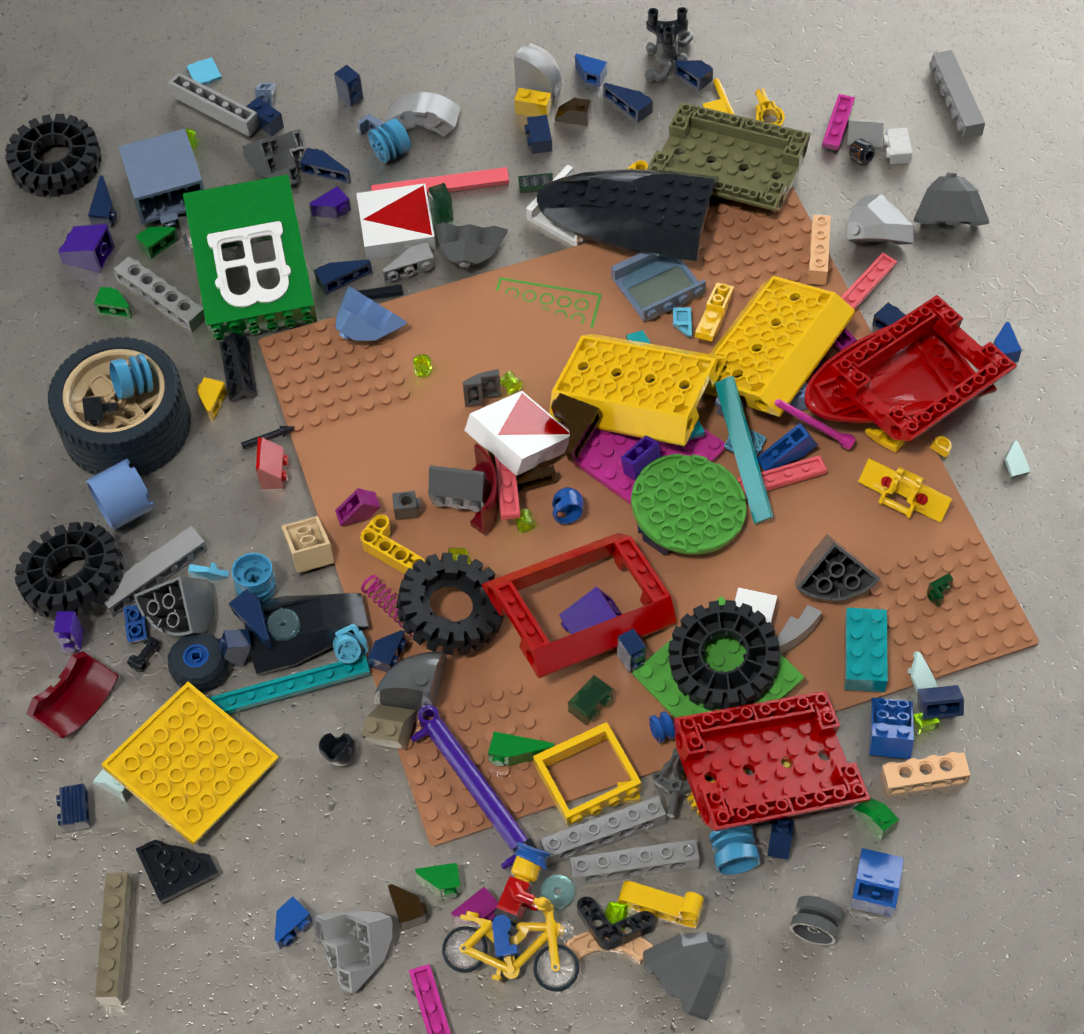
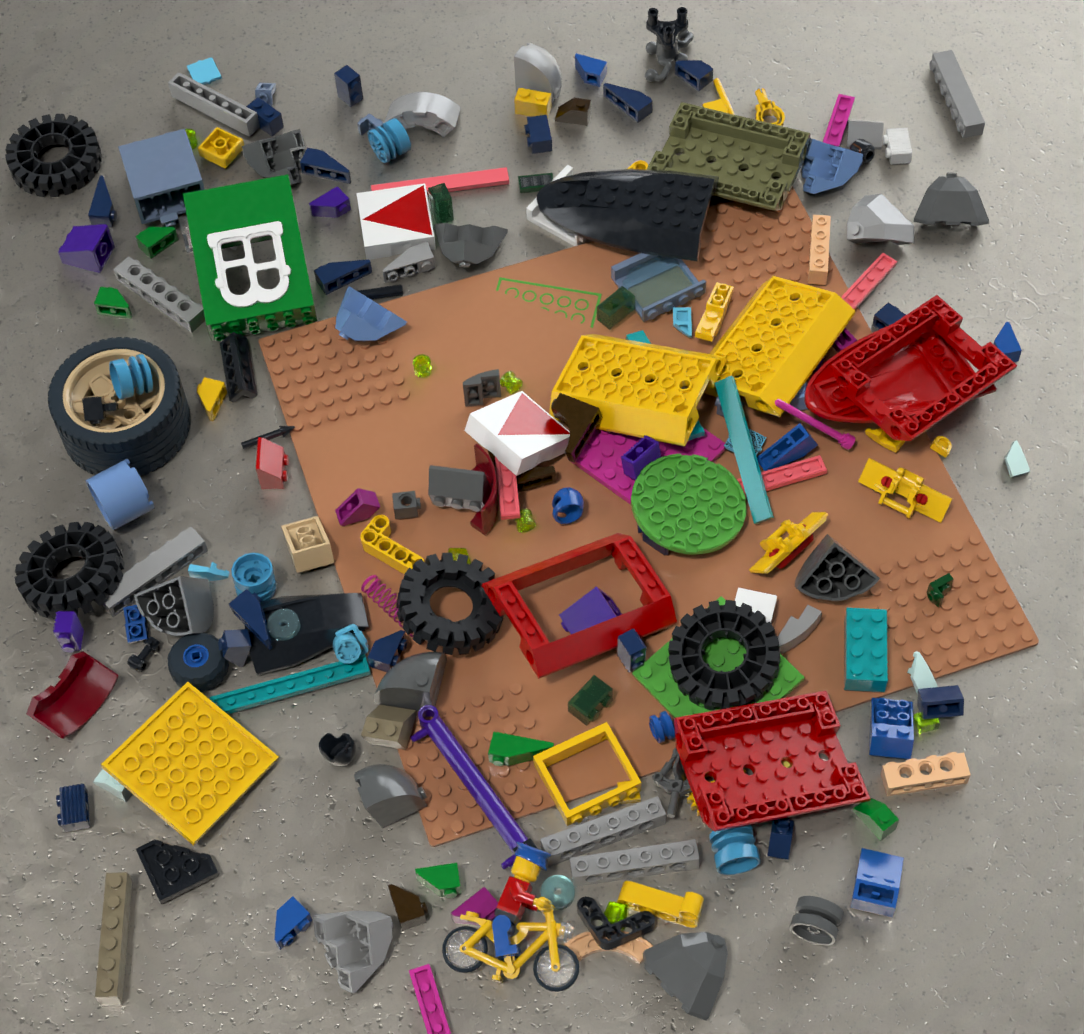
(221, 147): none -> yellow brick
(389, 793): none -> dark grey brick
(616, 307): none -> clear green brick
(780, 551): none -> yellow piece
(828, 166): none -> medium blue brick

